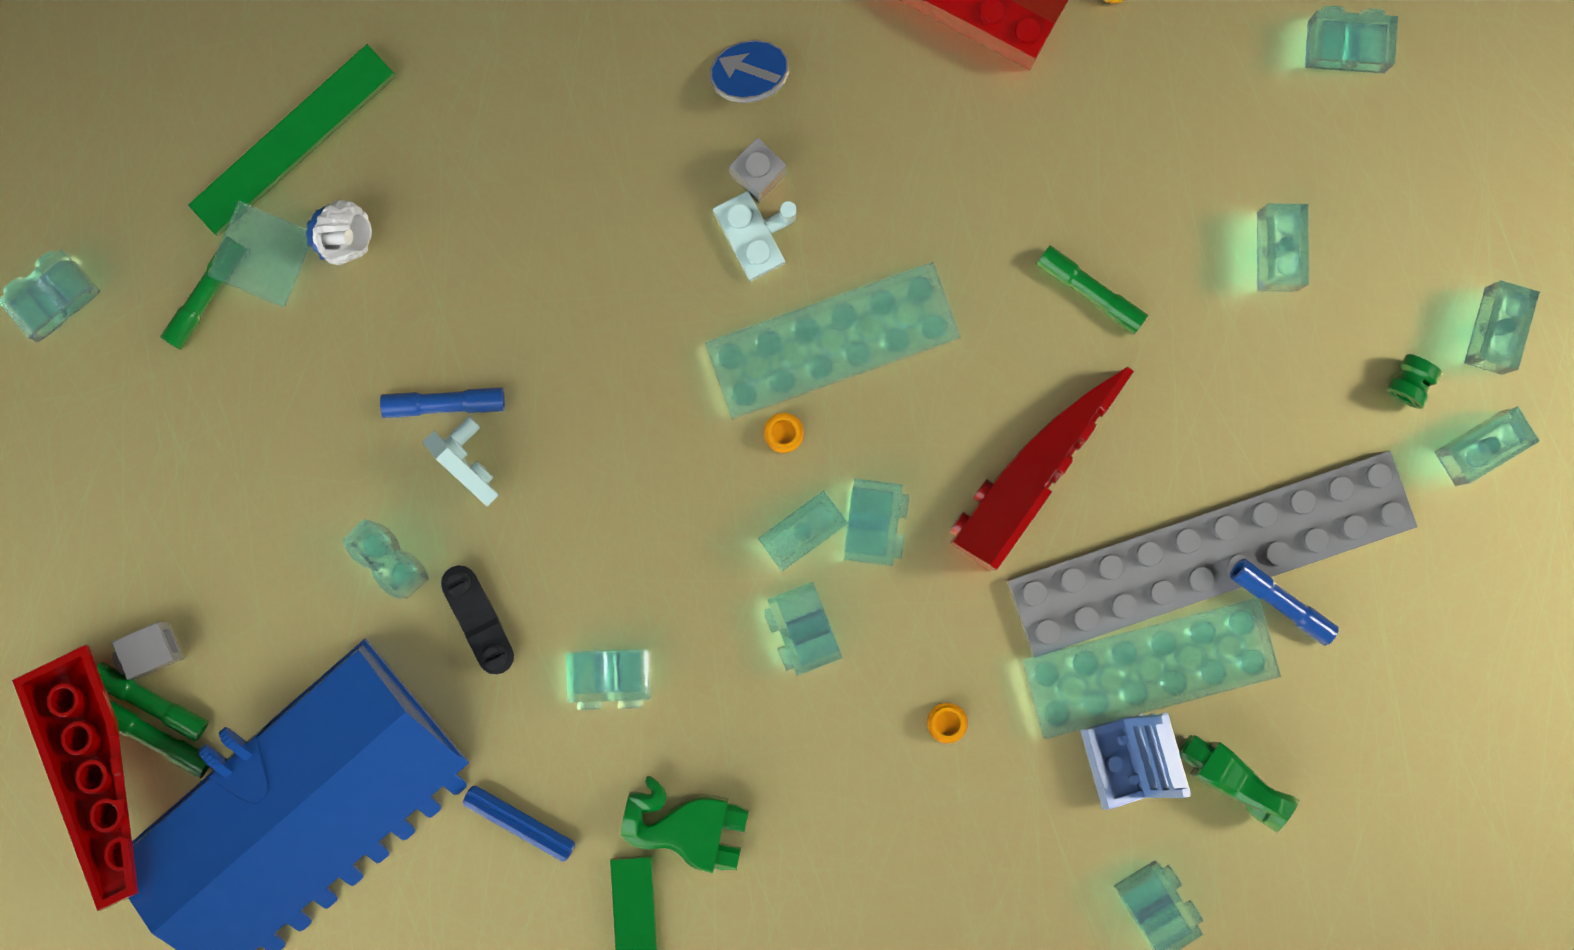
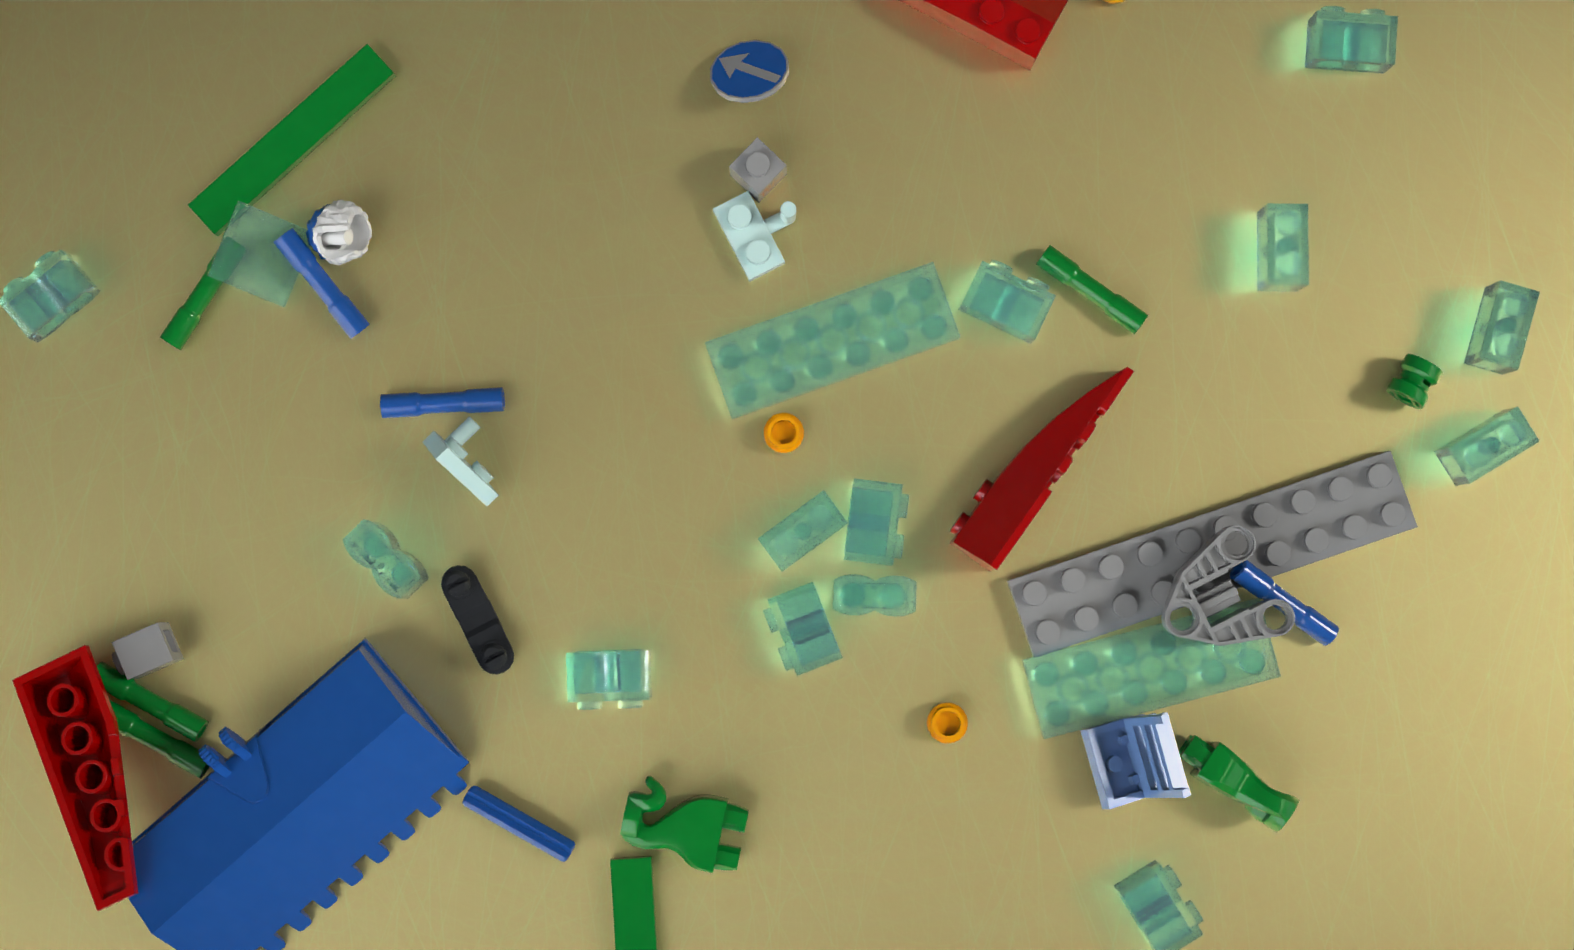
(305, 262): none -> blue piece
(861, 595): none -> clear light blue brick
(1007, 300): none -> clear light blue brick
(1204, 566): none -> light grey connector

